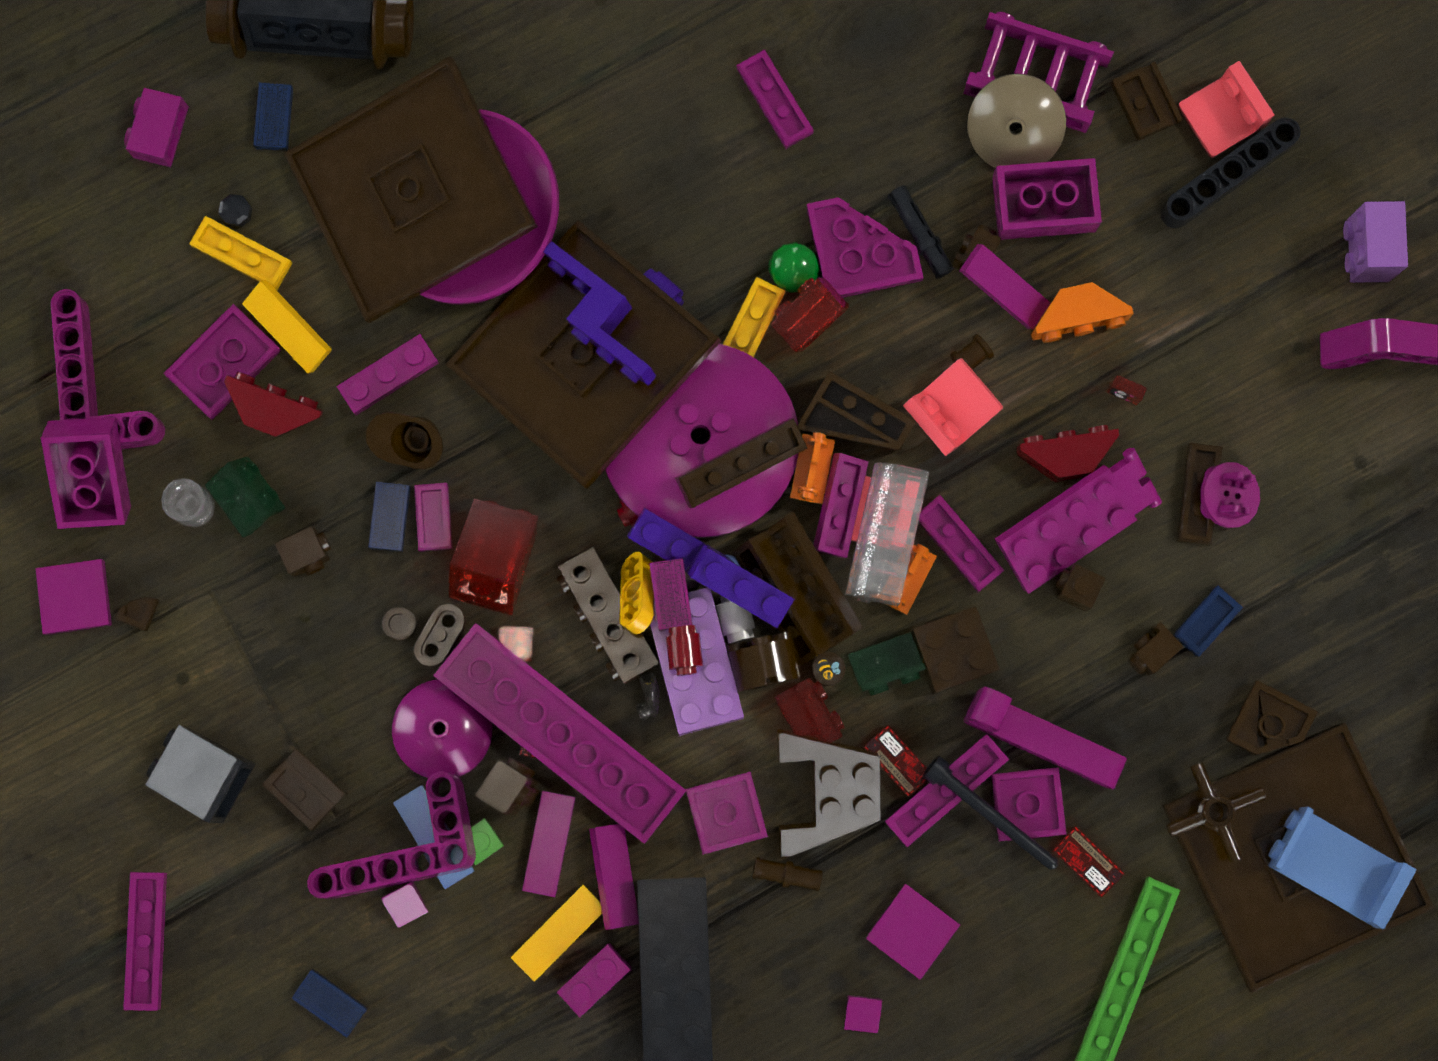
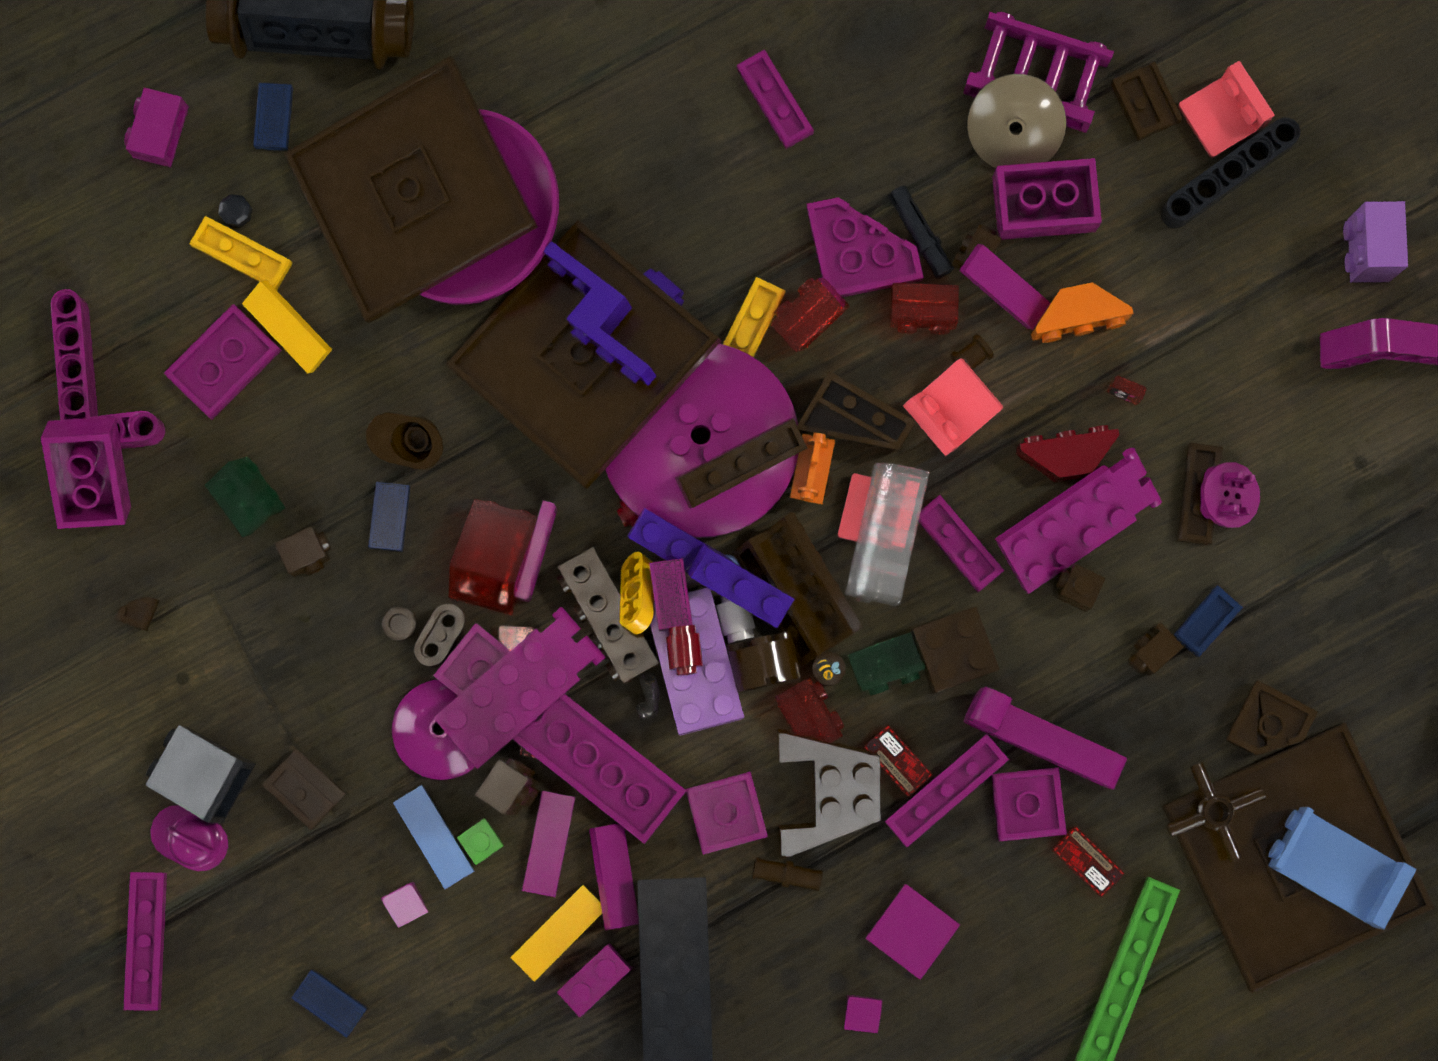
(73, 596): magenta tile -> none
(187, 503): clear wheel -> none
(188, 839): none -> magenta piece
(269, 407): dark red slope -> none
(387, 374): magenta plate -> none
(407, 859): magenta beam -> none
(433, 517): magenta tile -> none
(517, 689): none -> magenta hinge
(536, 551): none -> magenta tile
(792, 266): green hair -> none
(840, 505): magenta plate -> none
(918, 569): orange hinge -> none
(924, 307): none -> clear red brick
(940, 773): black piece -> none

